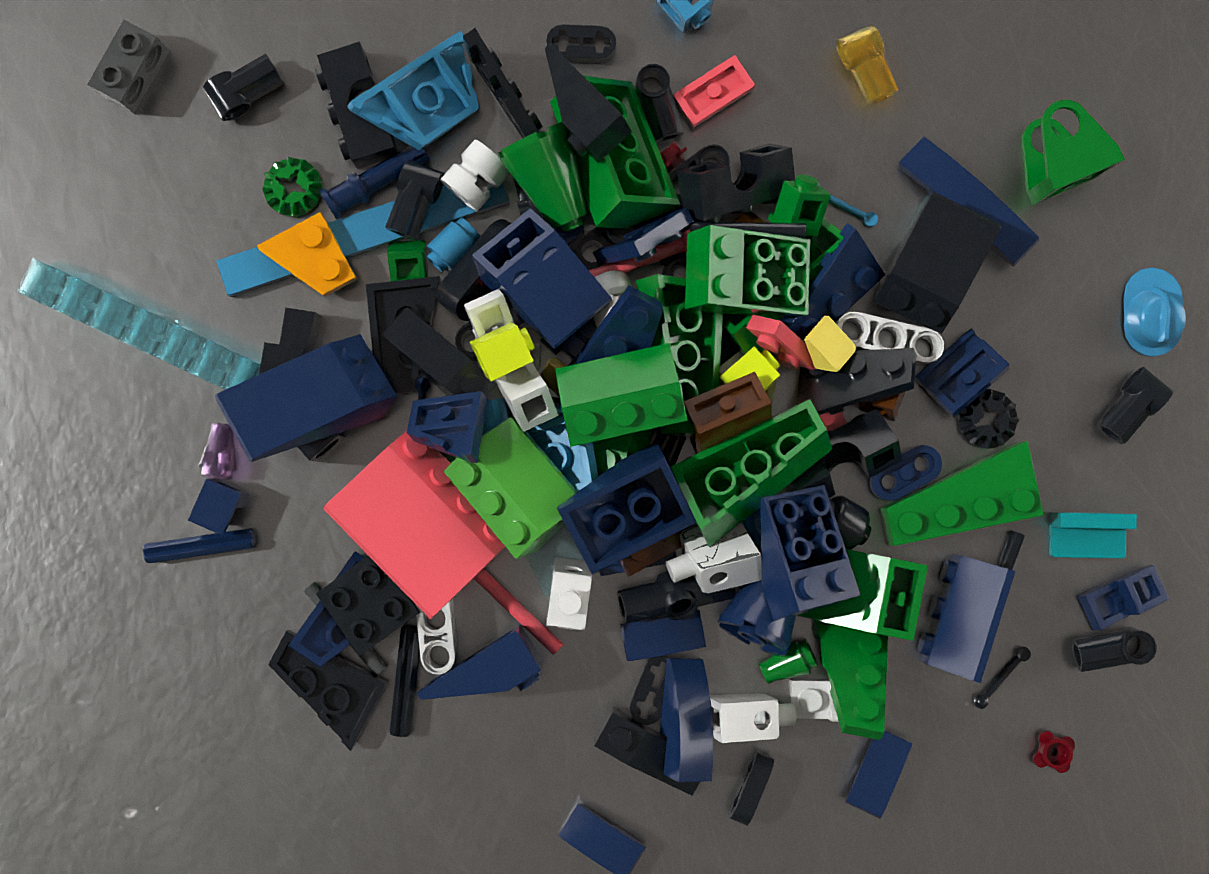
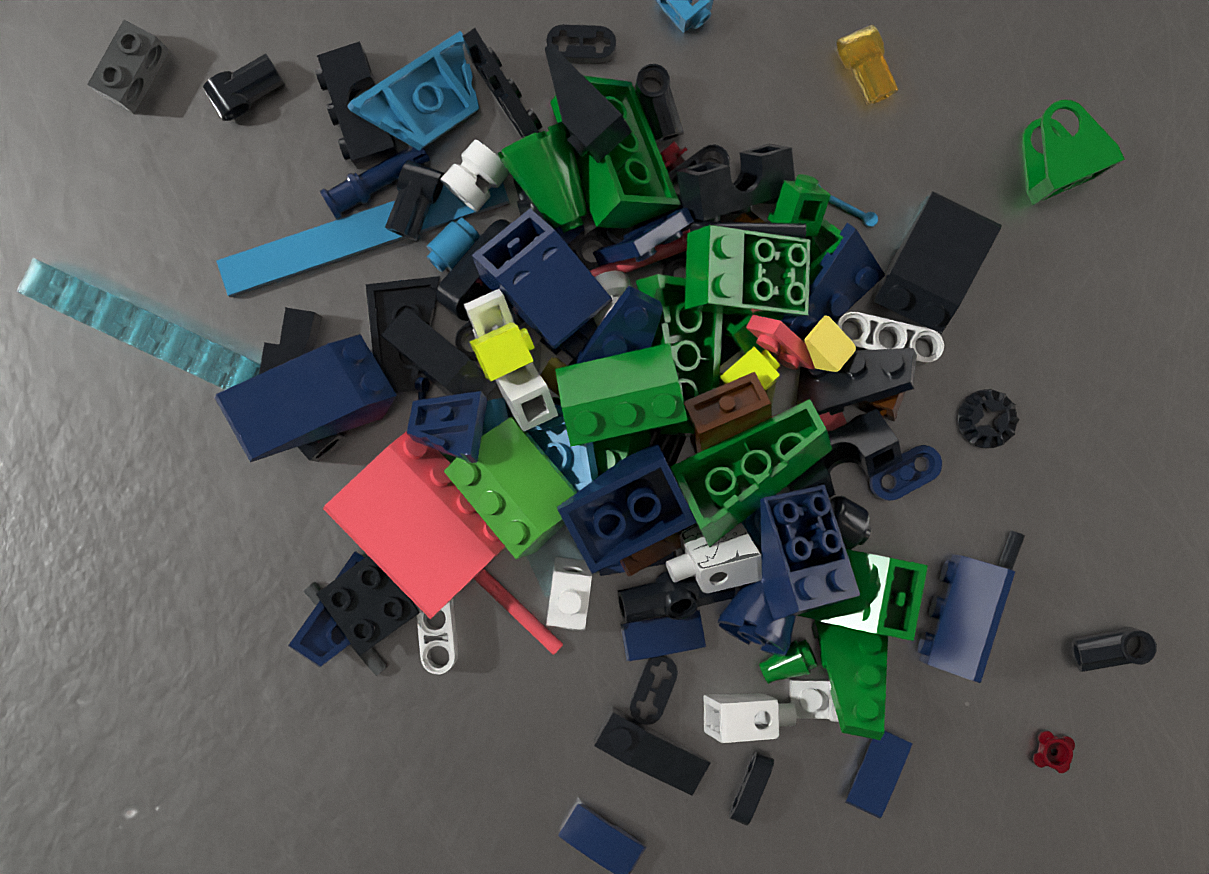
(199, 545): dark blue axle -> none
(217, 505): dark blue panel -> none
(219, 453): clear purple cone -> none
(297, 202): green gear -> none
(311, 255): light orange wing -> none
(336, 691): black wing -> none
(405, 682): black axle -> none
(407, 260): green slope -> none
(493, 669): dark blue slope -> none
(687, 721): dark blue slope -> none
(713, 91): coral plate -> none
(945, 176): dark blue slope -> none
(962, 373): dark blue plate -> none
(979, 496): green wedge -> none
(1021, 654): black hinge -> none
(1089, 534): teal panel -> none
(1123, 597): dark blue slope -> none
(1140, 397): black piece -> none
(1153, 312): dark azure piece -> none

